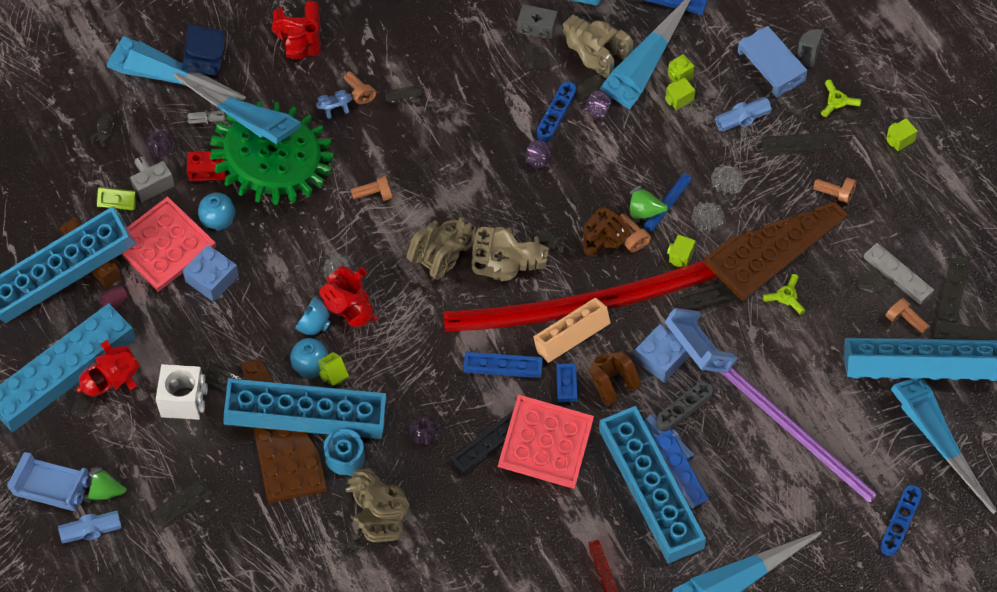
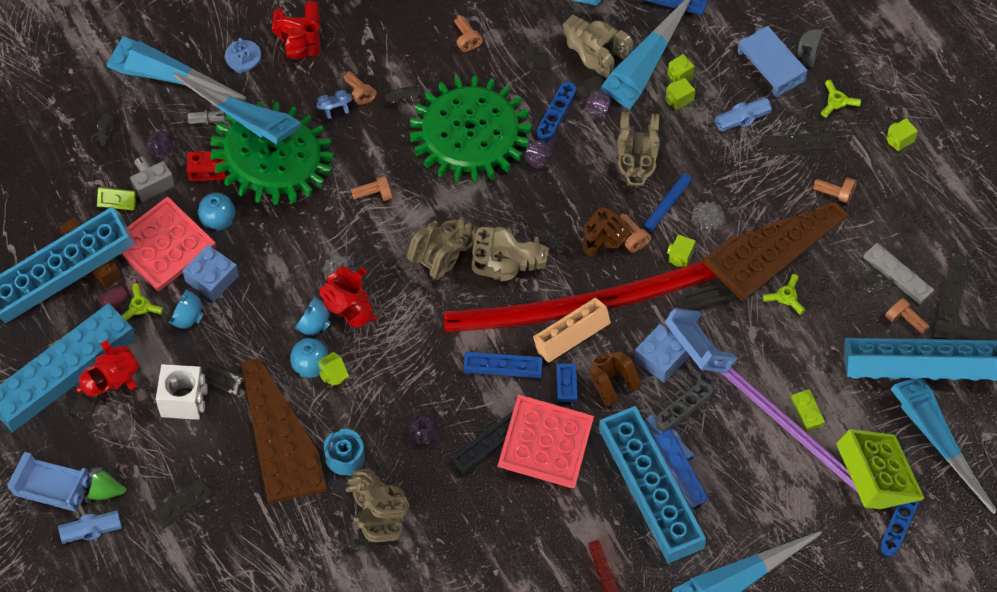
(140, 305): none -> lime piece
(187, 311): none -> dark azure cylinder
(203, 50): dark blue brick -> none
(245, 62): none -> medium blue plate
(303, 408): dark azure brick -> none
(470, 39): none -> nougat piece
(471, 155): none -> green gear
(537, 21): dark grey brick -> none
(638, 150): none -> dark tan animal
(644, 205): bright green hat -> none
(727, 178): clear gear -> none
(807, 410): none -> lime plate
(878, 469): none -> lime slope

